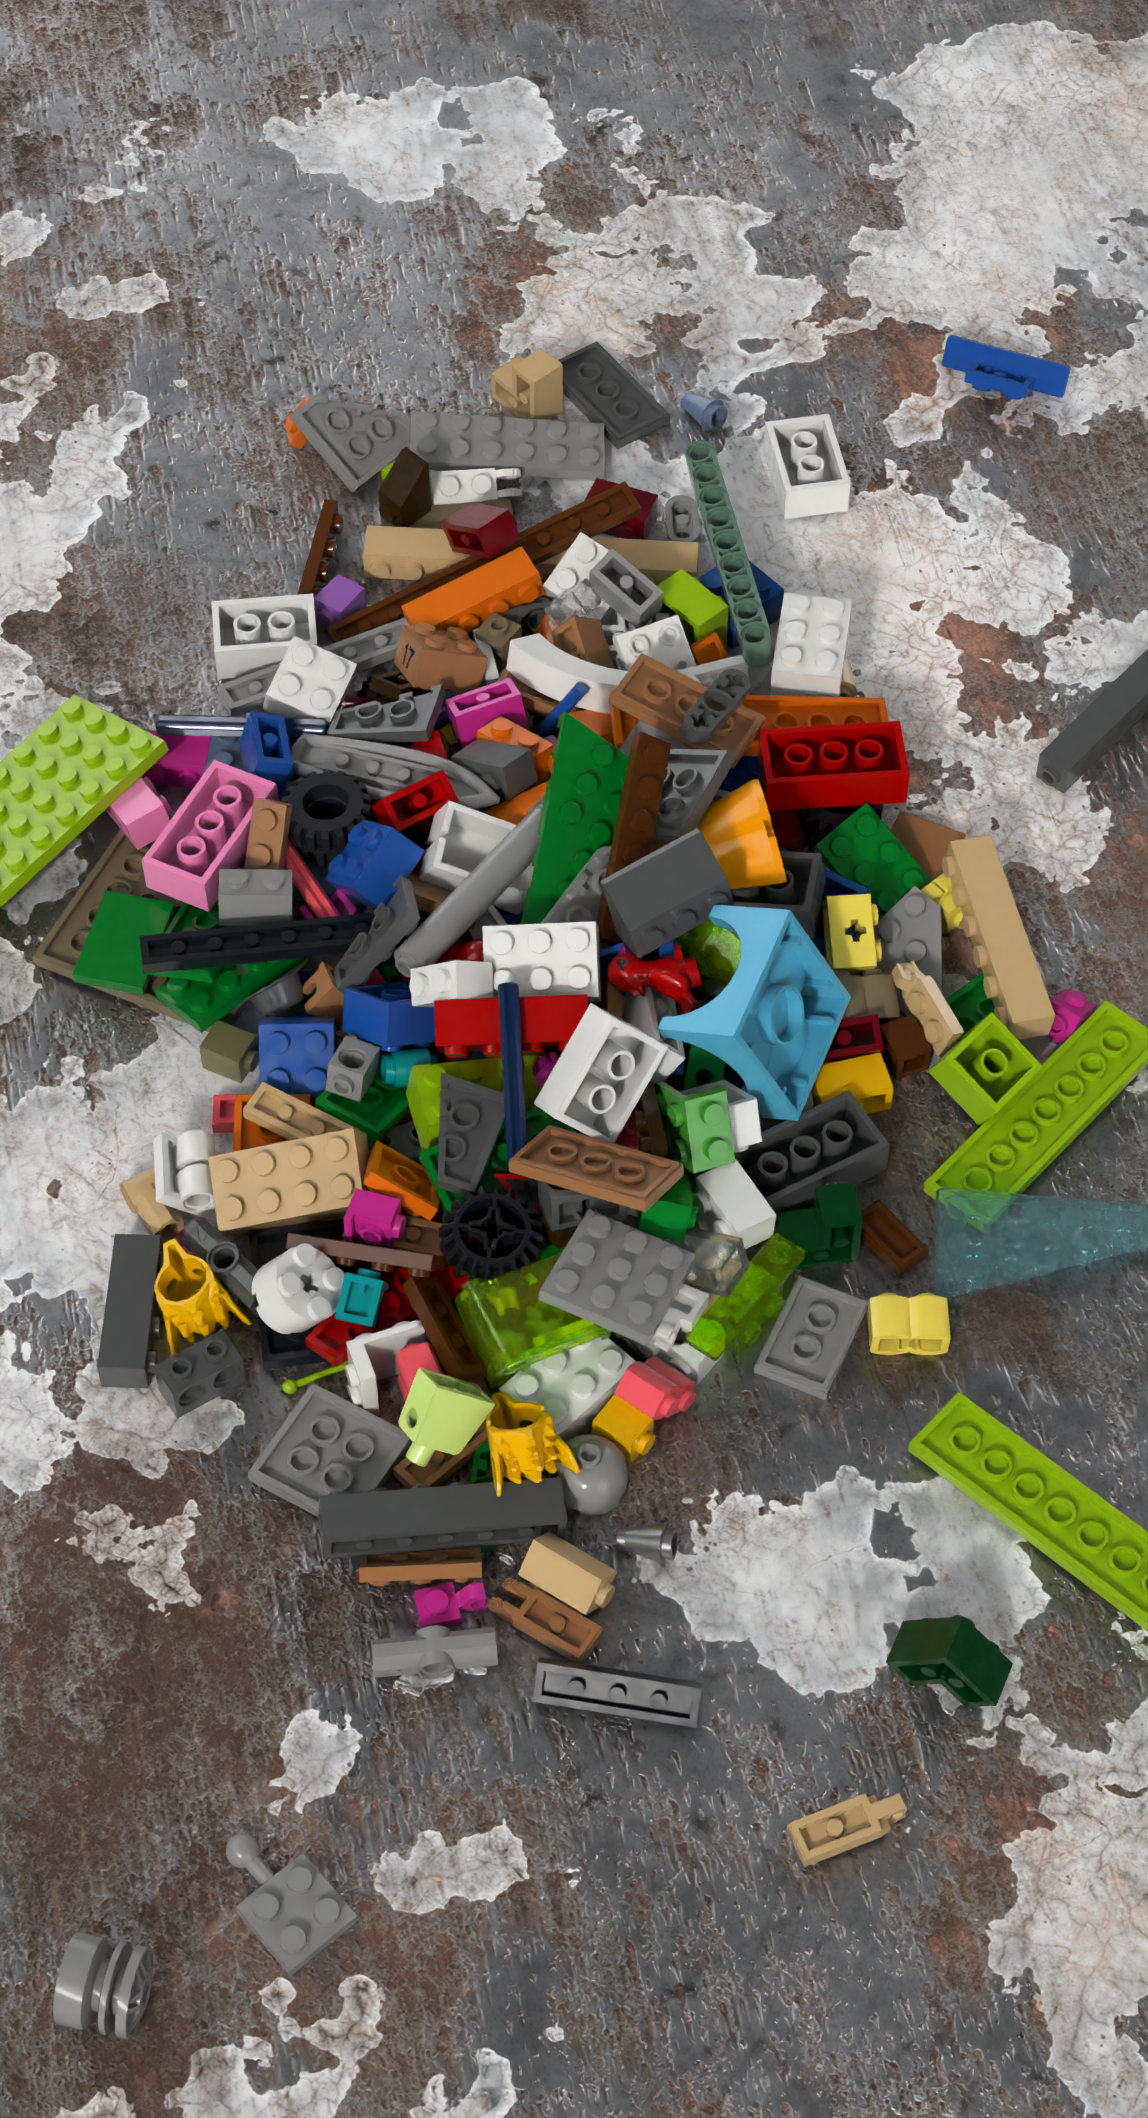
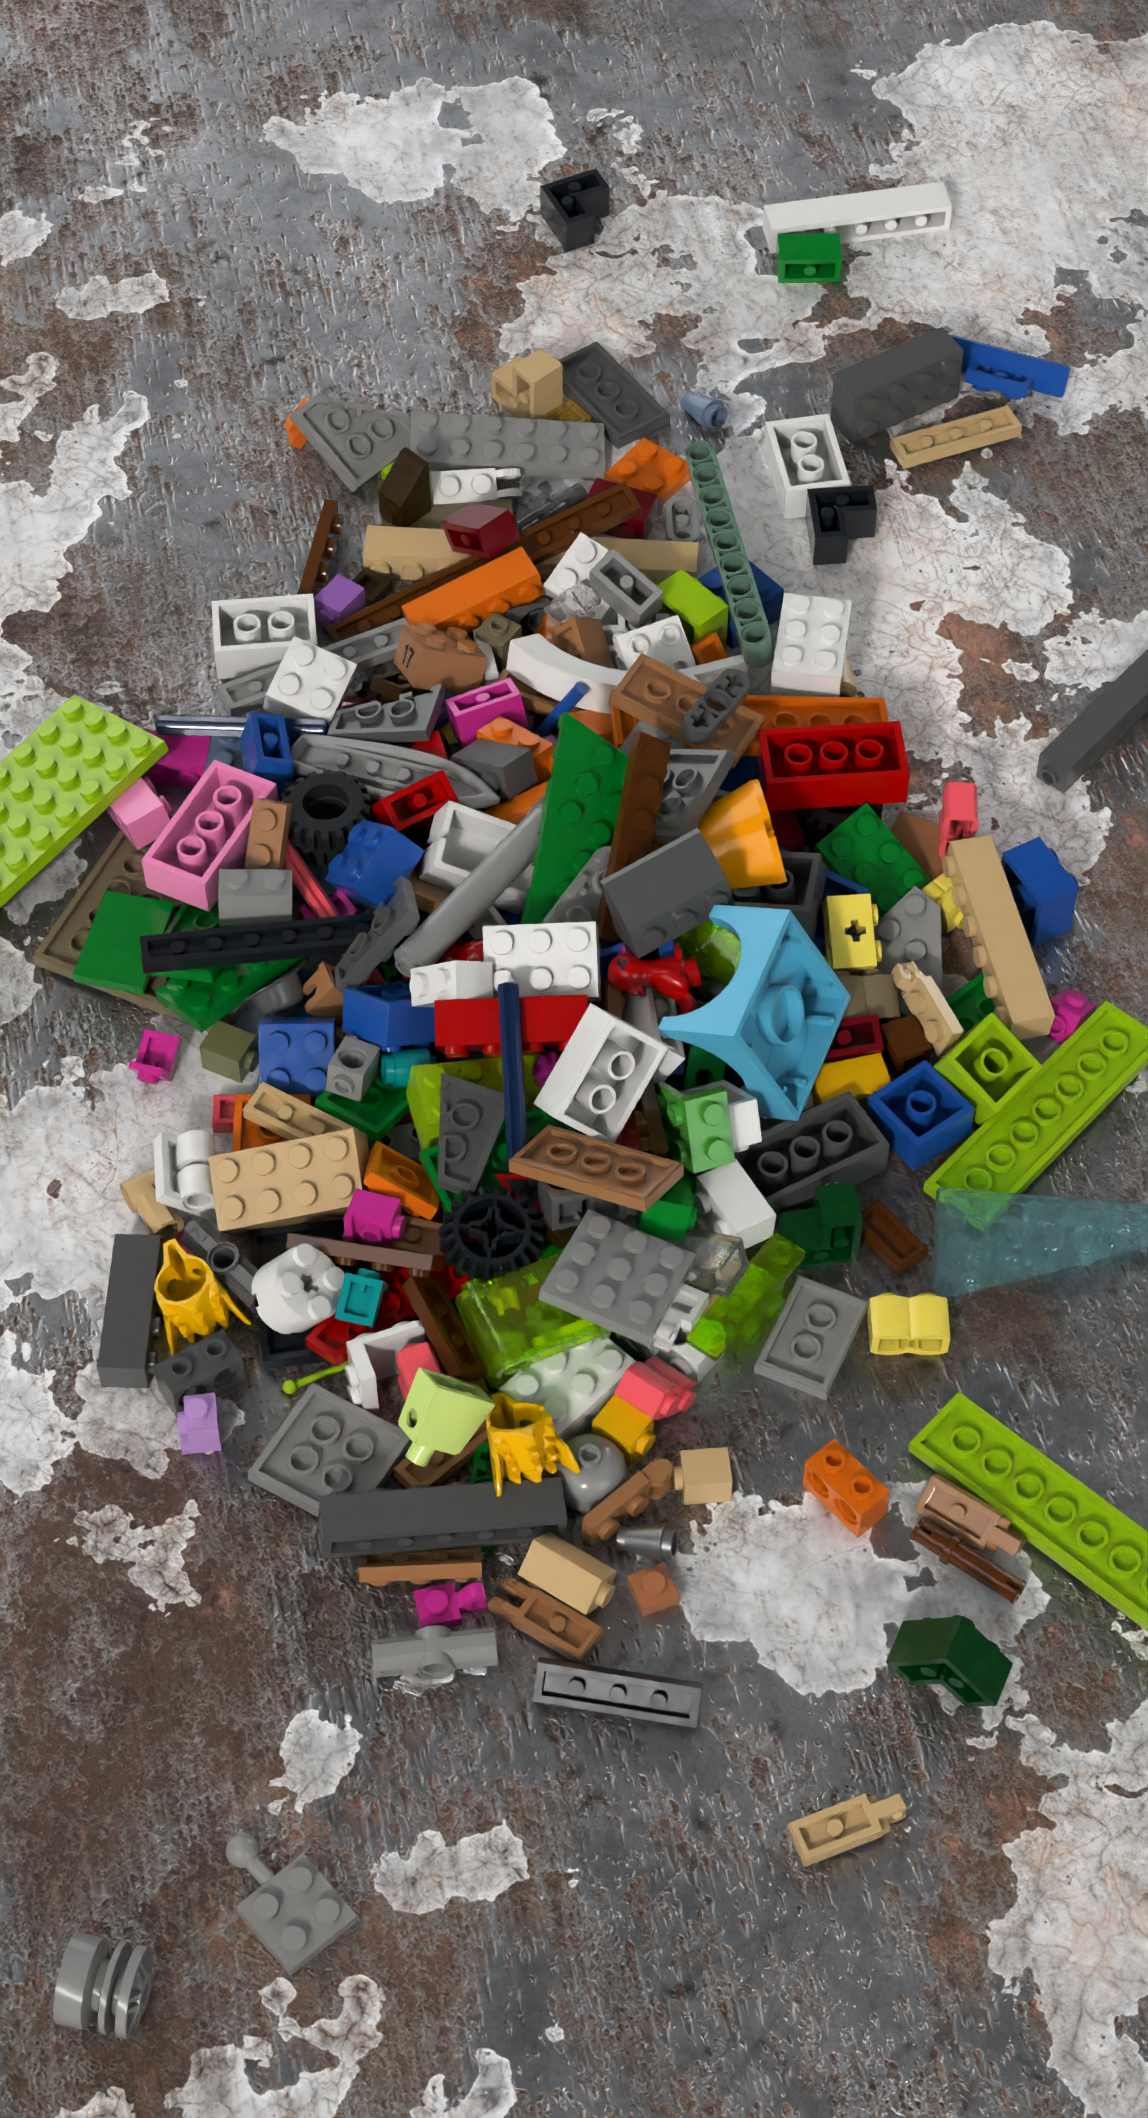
(156, 1057): none -> dark pink bracket
(199, 1424): none -> lavender brick
(375, 586): none -> dark brown plate
(568, 412): none -> clear yellow tile
(571, 497): none -> dark grey pin
(573, 206): none -> black brick
(627, 1500): none -> medium nougat hinge
(650, 470): none -> orange plate
(653, 1589): none -> nougat plate
(704, 1476): none -> tan brick
(808, 258): none -> green brick
(835, 517): none -> black brick
(846, 1488): none -> orange brick
(863, 214): none -> white brick
(896, 385): none -> dark grey brick
(920, 1115): none -> blue brick
(954, 1551): none -> reddish brown pin
(955, 437): none -> tan plate
(958, 814): none -> coral brick
(968, 1517): none -> medium nougat hinge
(1040, 889): none -> blue brick

